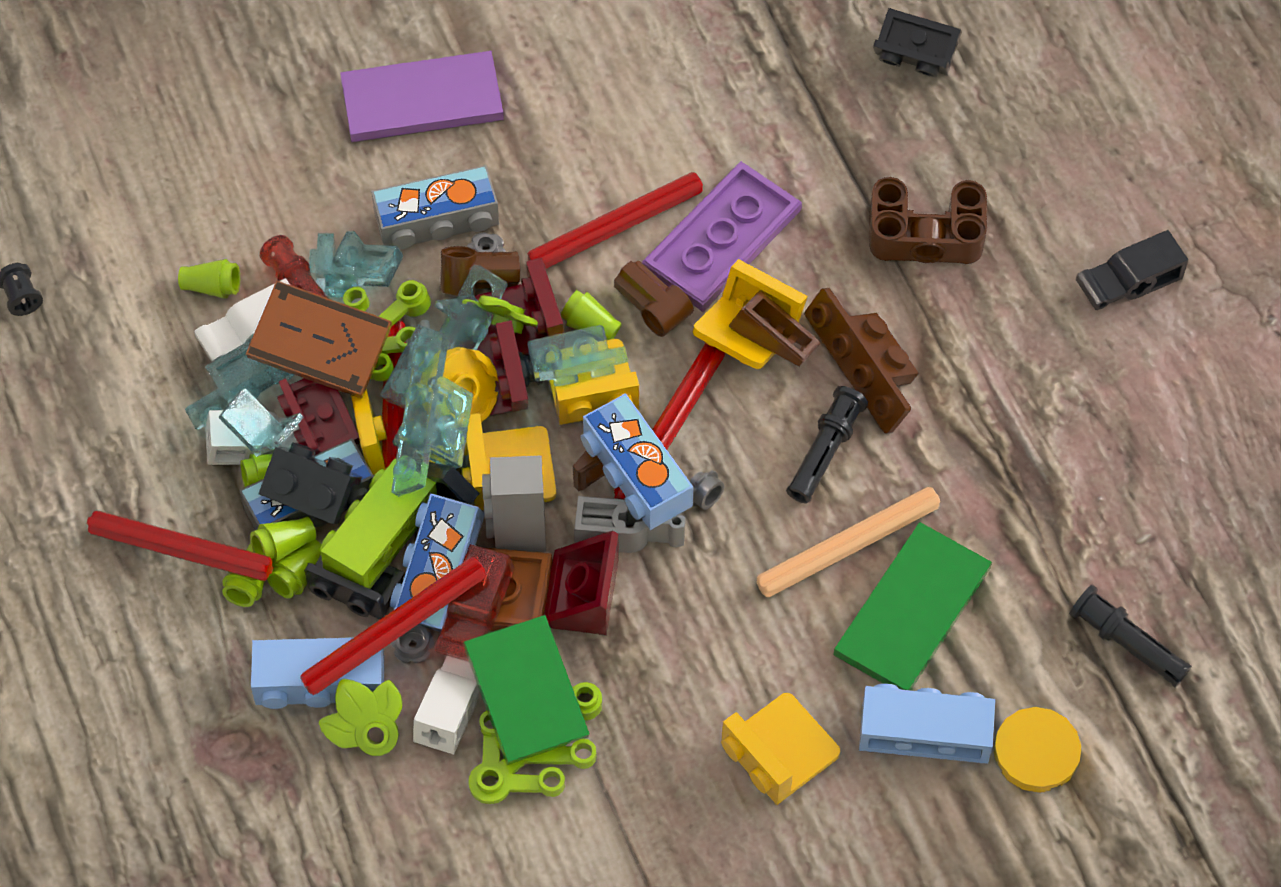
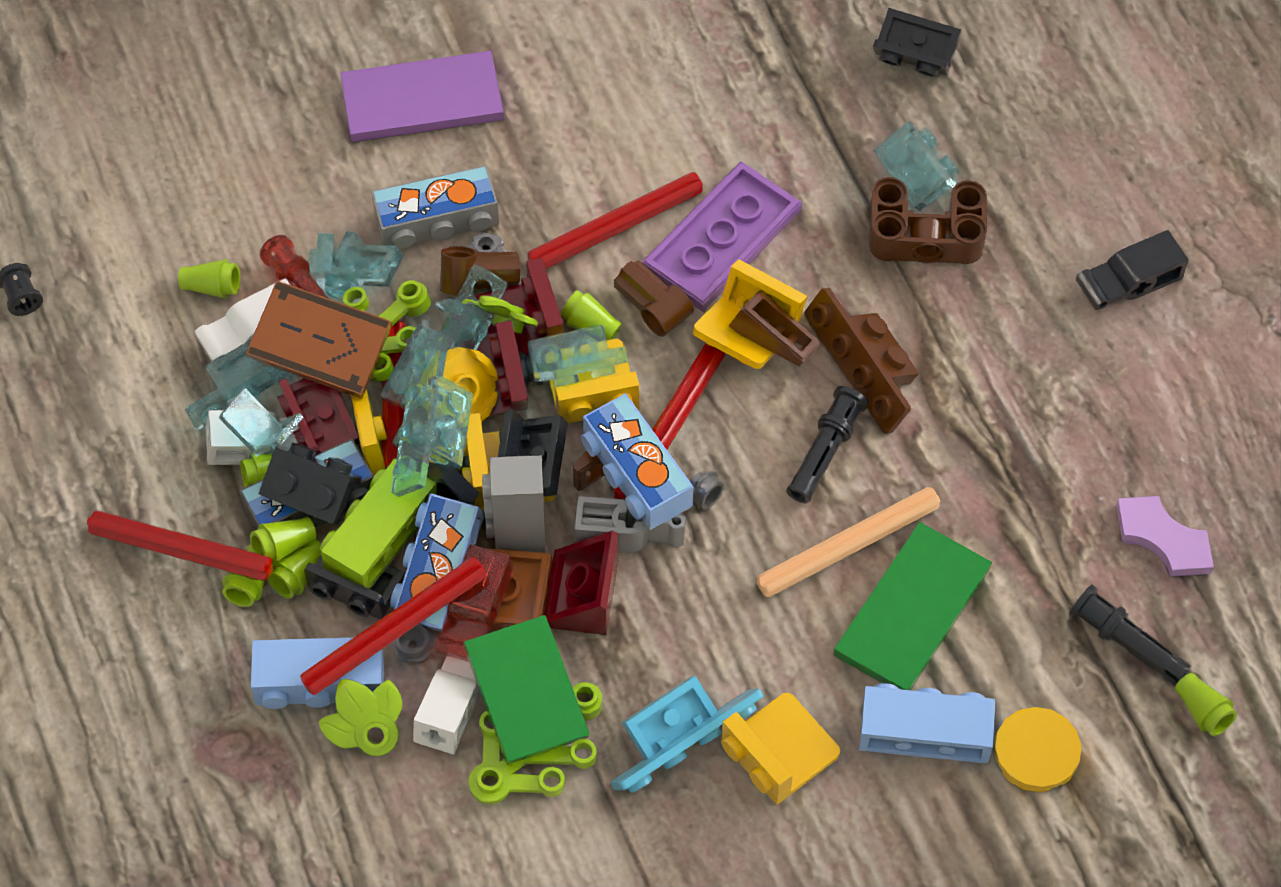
(535, 438): none -> black bracket
(674, 724): none -> medium azure bracket
(916, 162): none -> clear light blue bracket
(1179, 547): none -> lavender tile
(1207, 706): none -> lime cone

